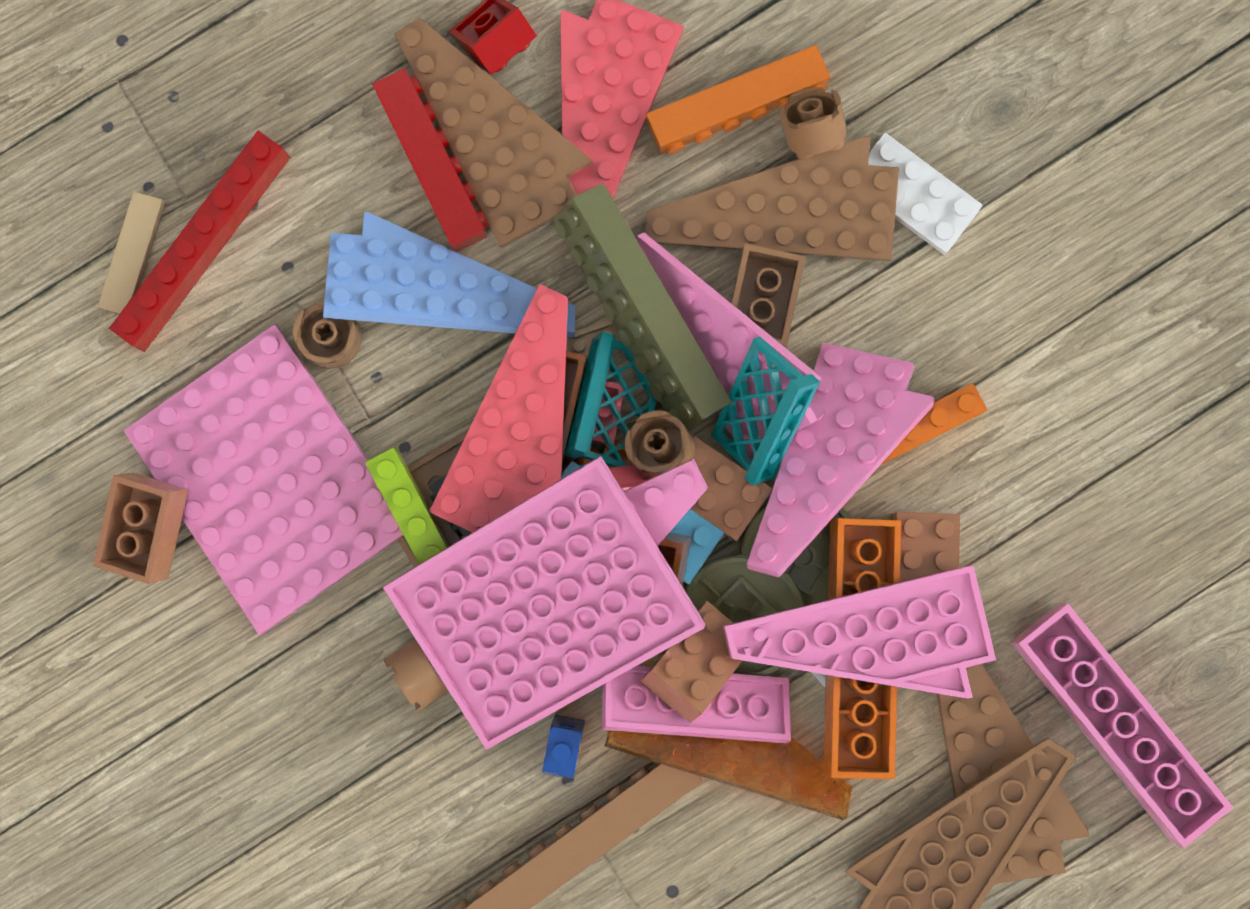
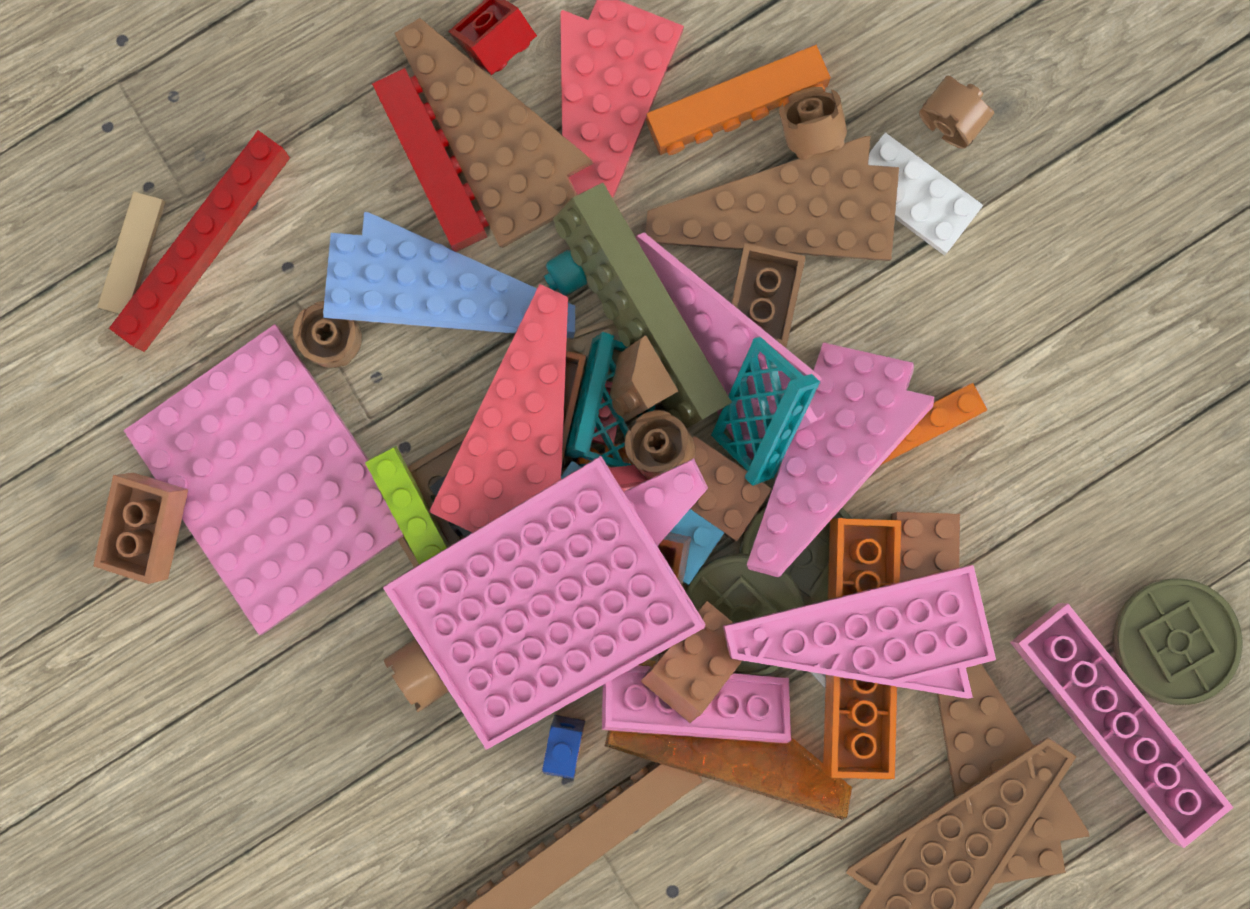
(564, 274): none -> teal head
(639, 380): none -> medium nougat slope
(956, 112): none -> medium nougat brick
(1178, 641): none -> olive plate

